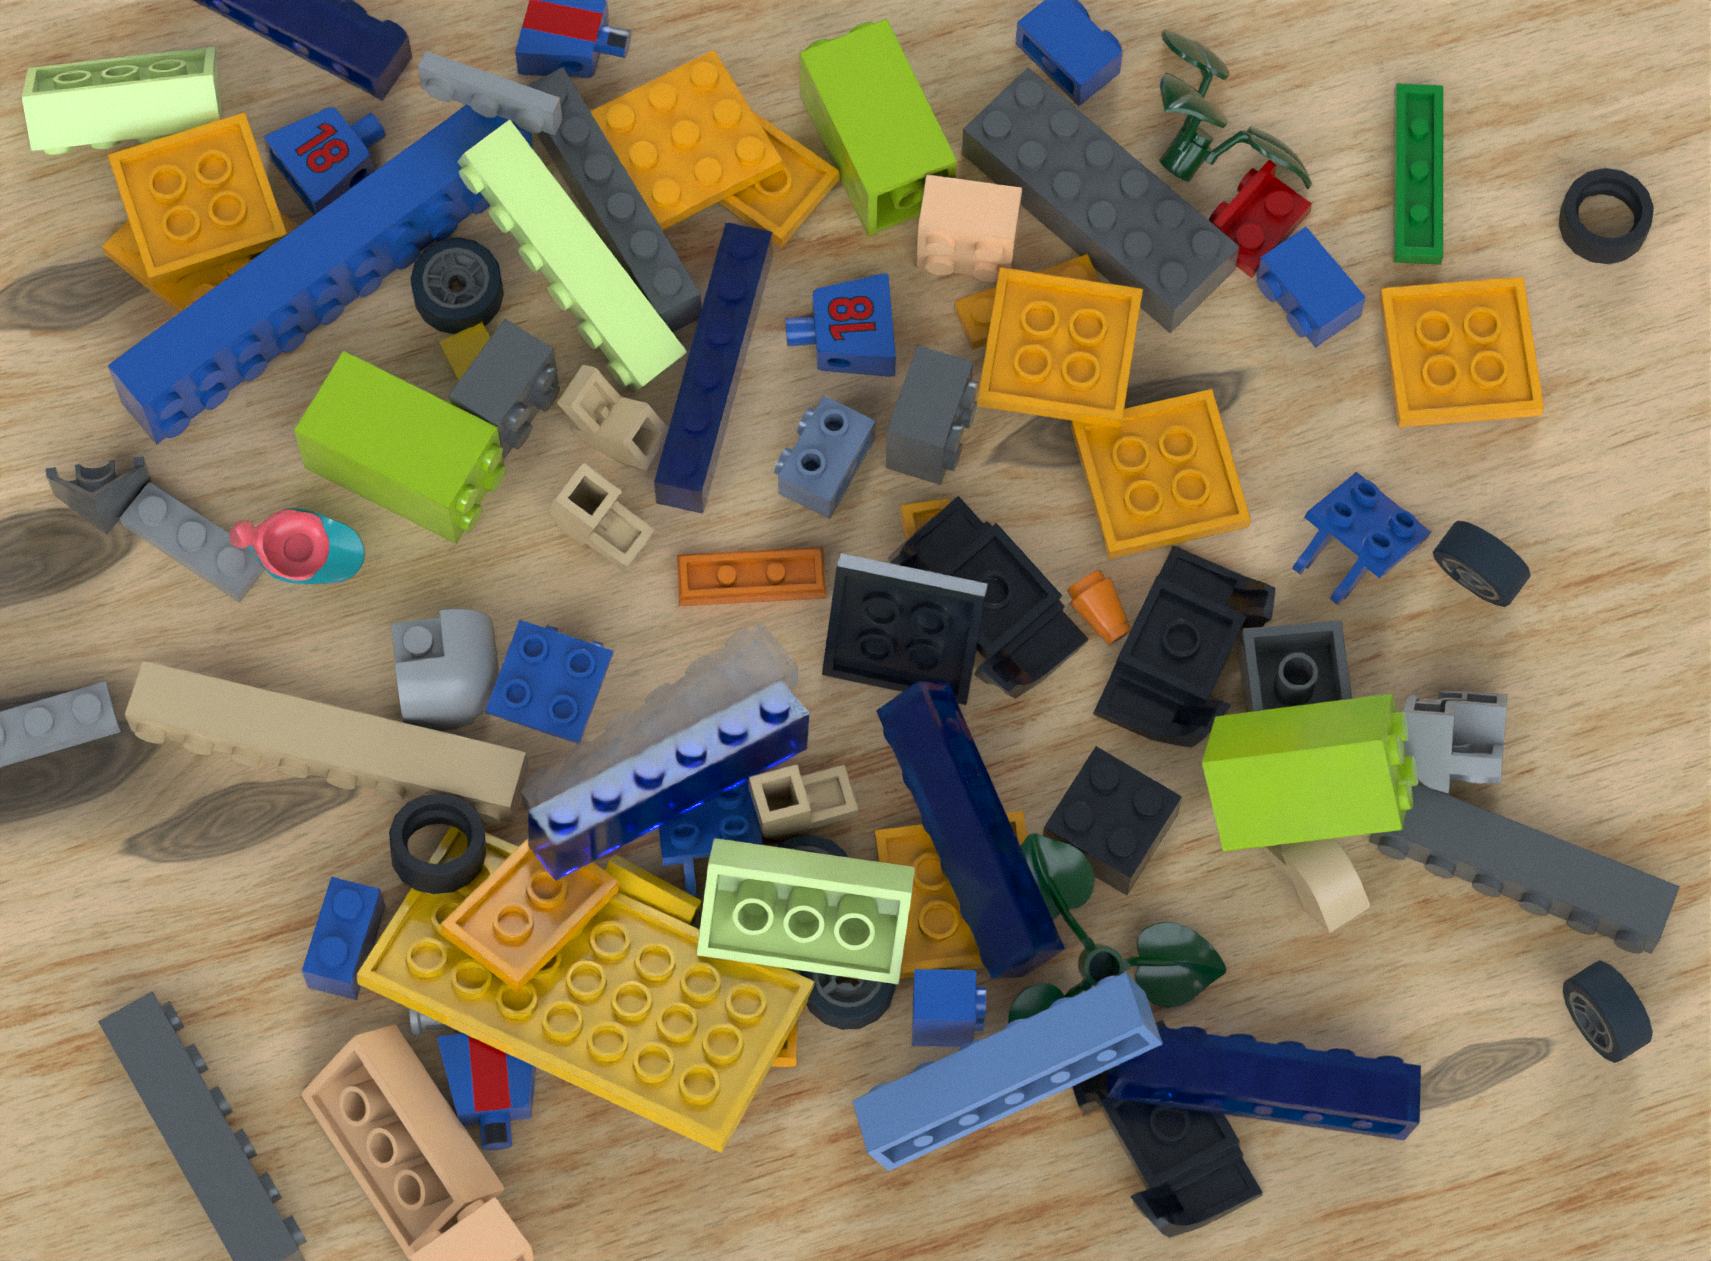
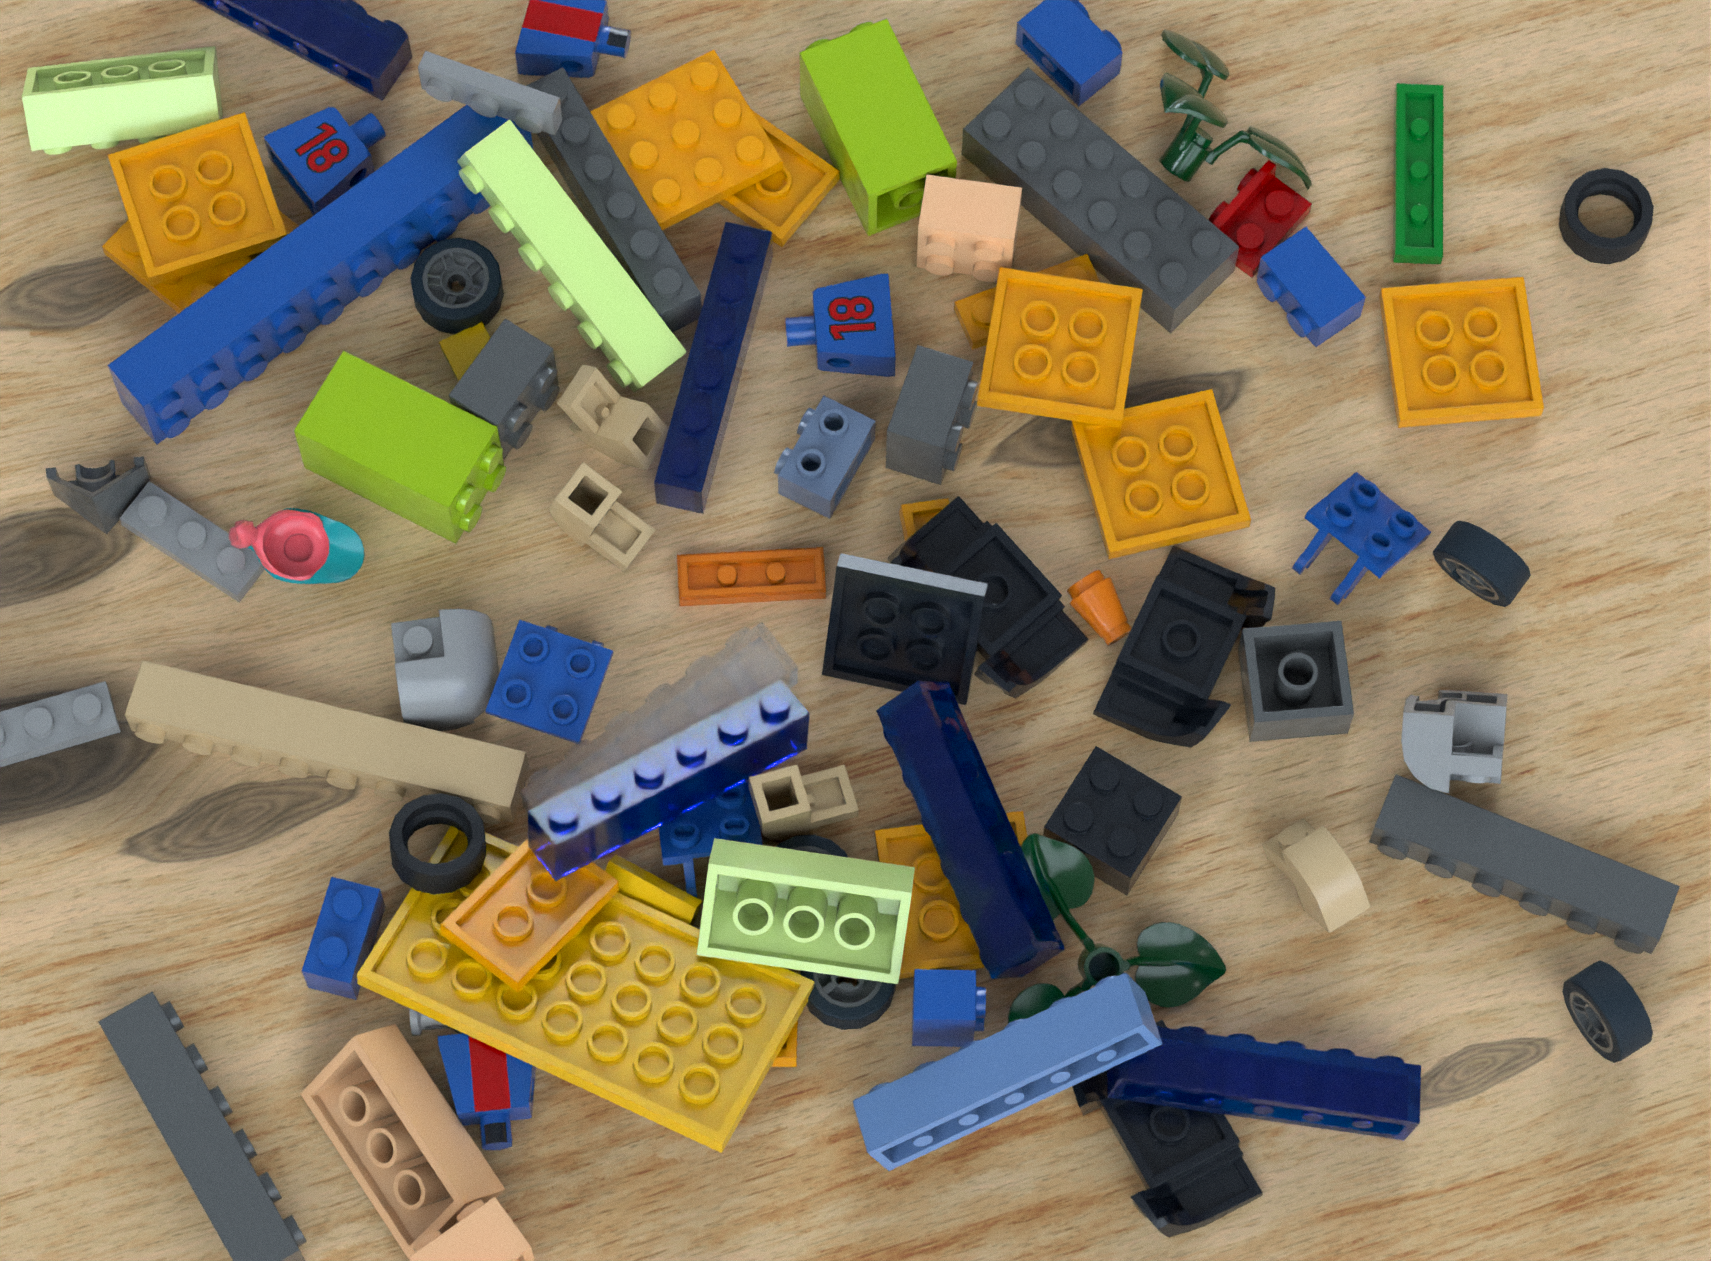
(1309, 772): lime brick -> none

